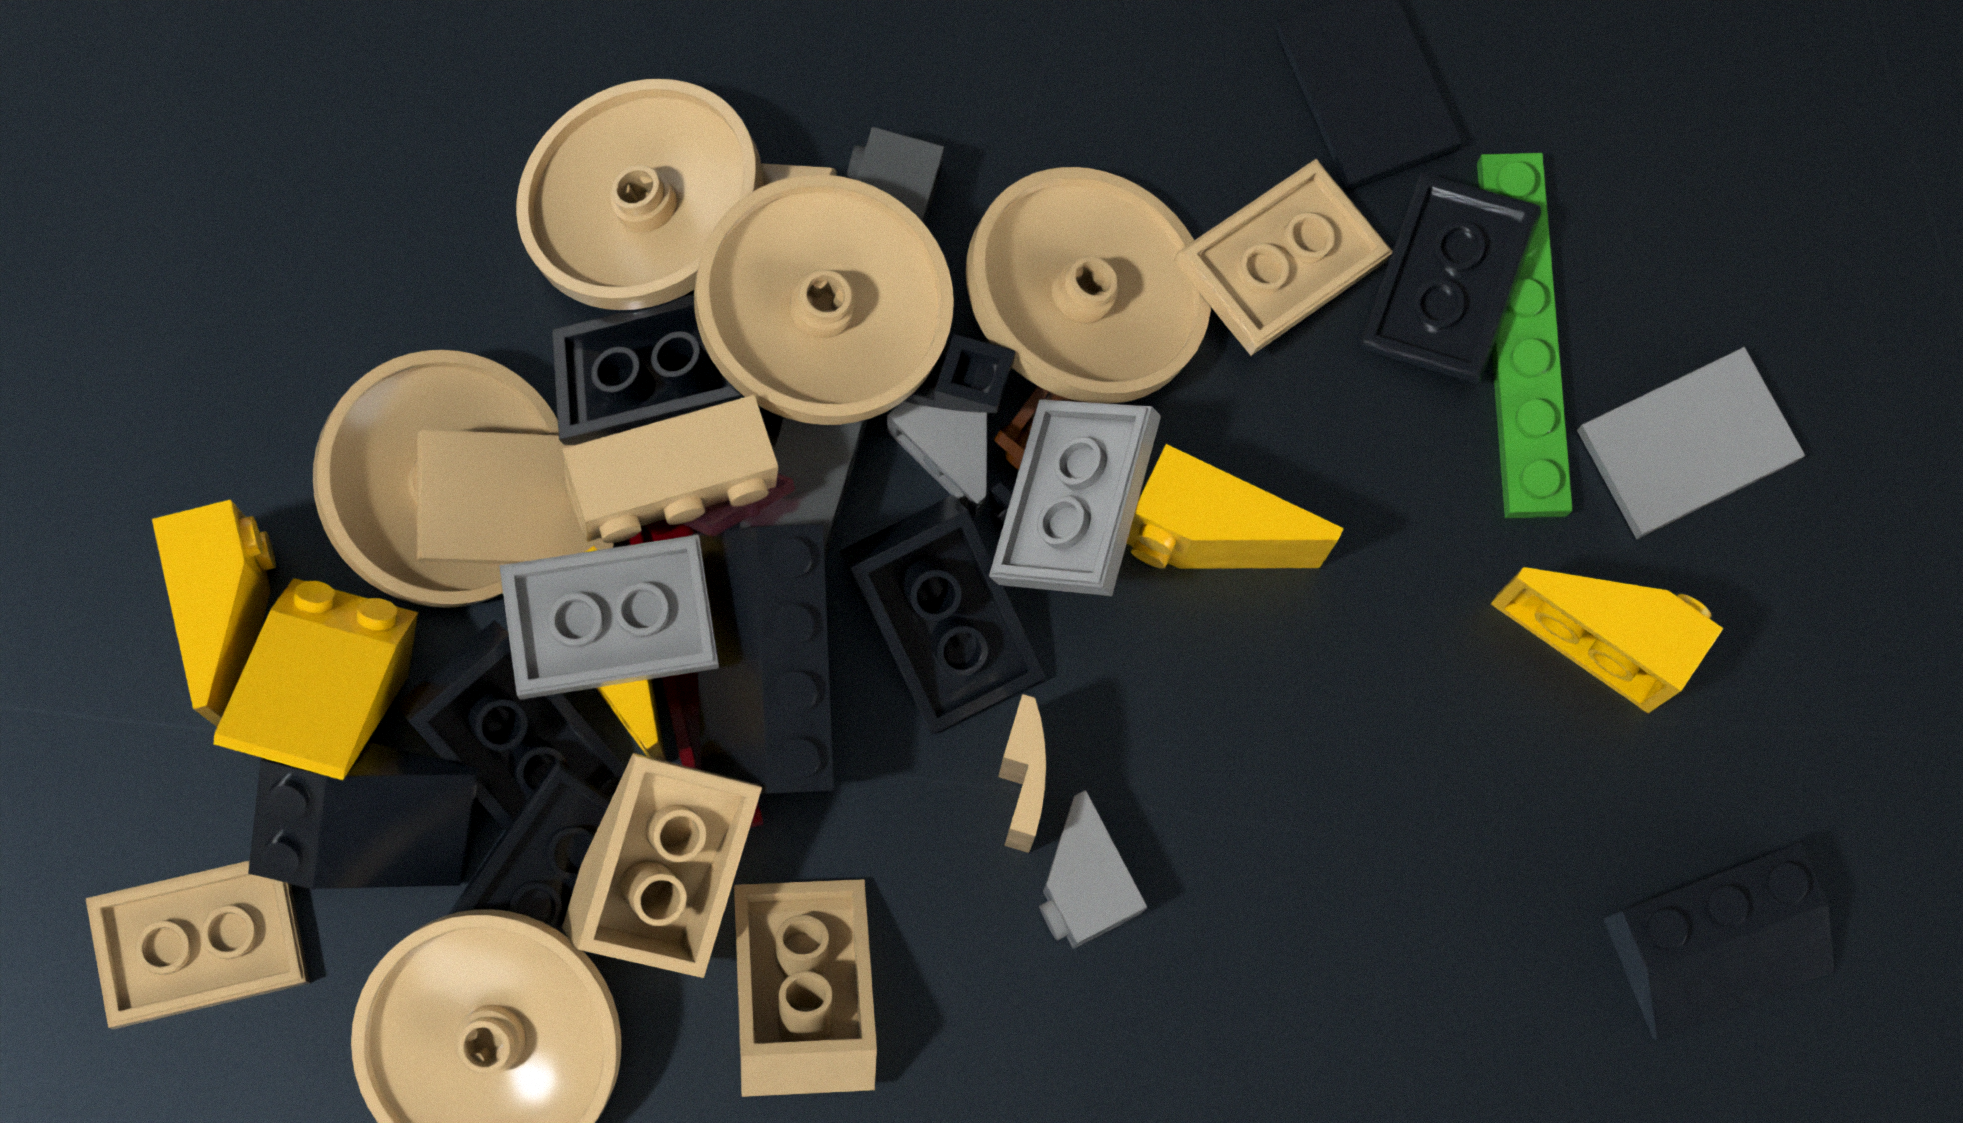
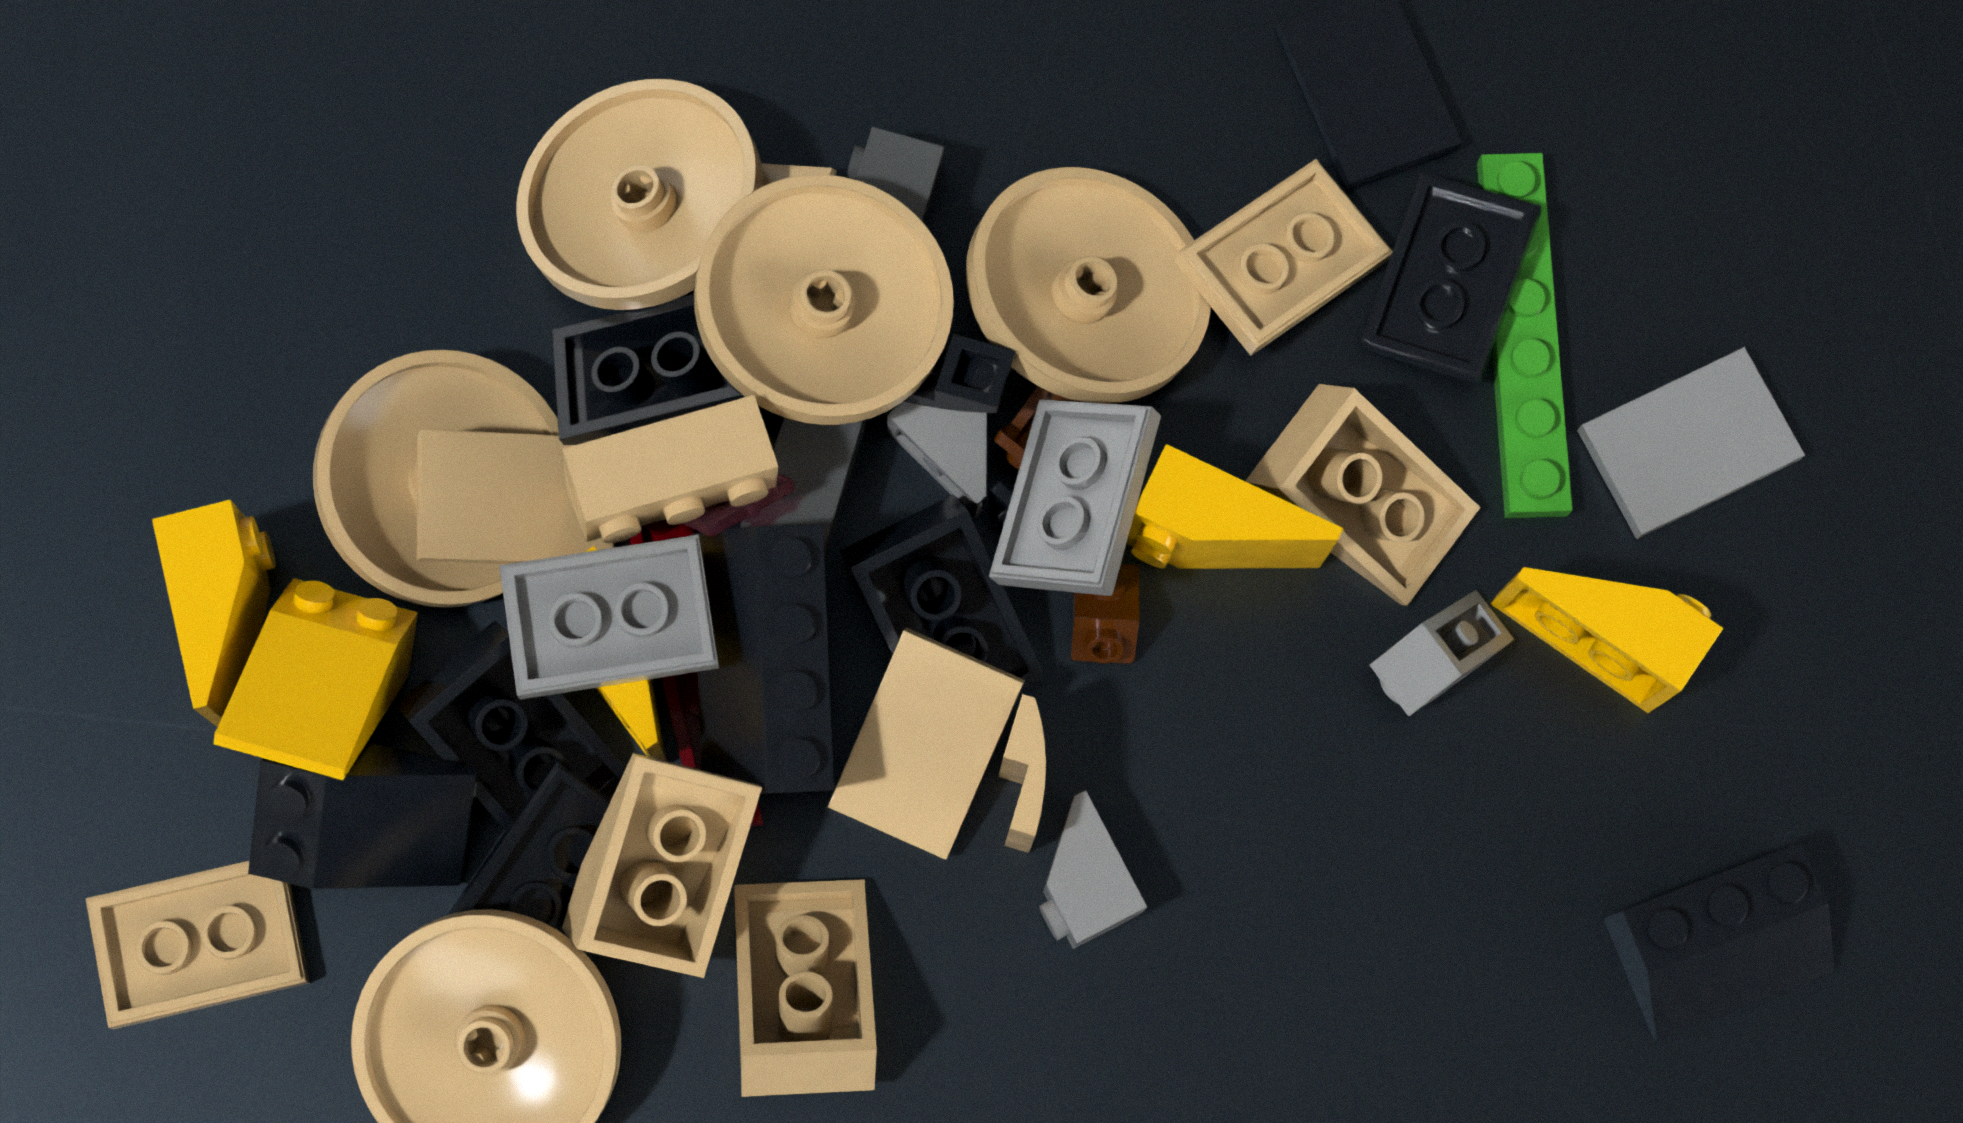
(926, 743): none -> tan tile
(1107, 625): none -> reddish brown bracket
(1373, 482): none -> tan slope
(1441, 652): none -> light grey slope

